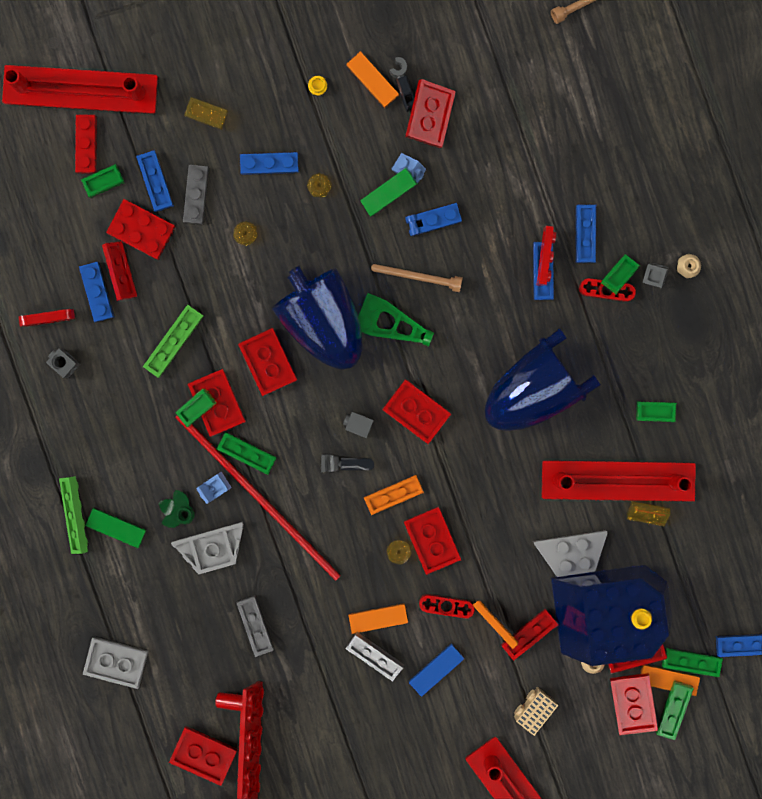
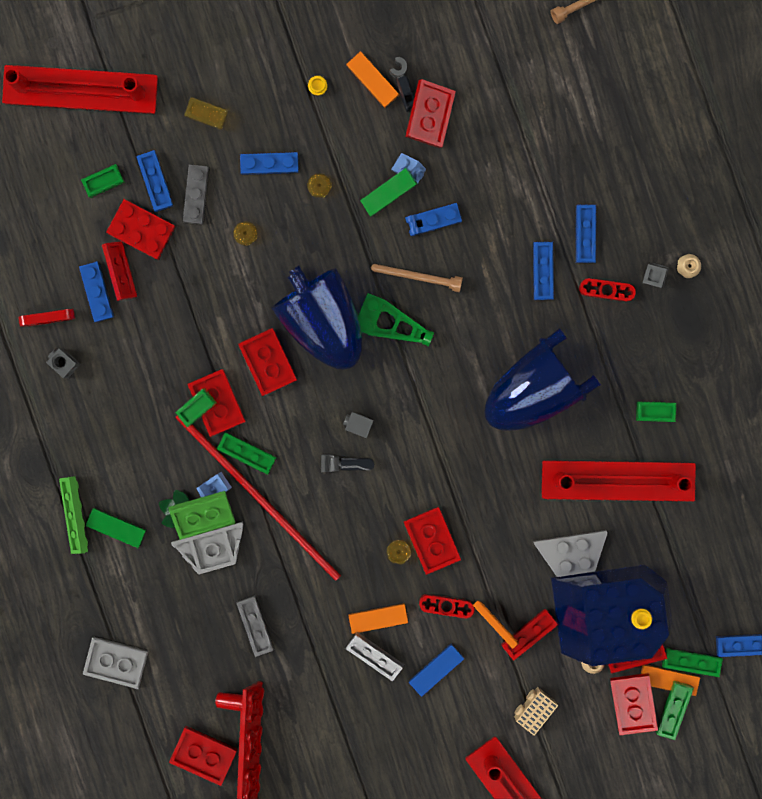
(86, 144): red plate -> none
(173, 341): bright green plate -> none
(202, 515): none -> bright green tile
(393, 494): orange tile -> none
(416, 411): red plate -> none
(546, 256): red plate -> none
(620, 274): green tile -> none
(648, 513): clear yellow plate -> none

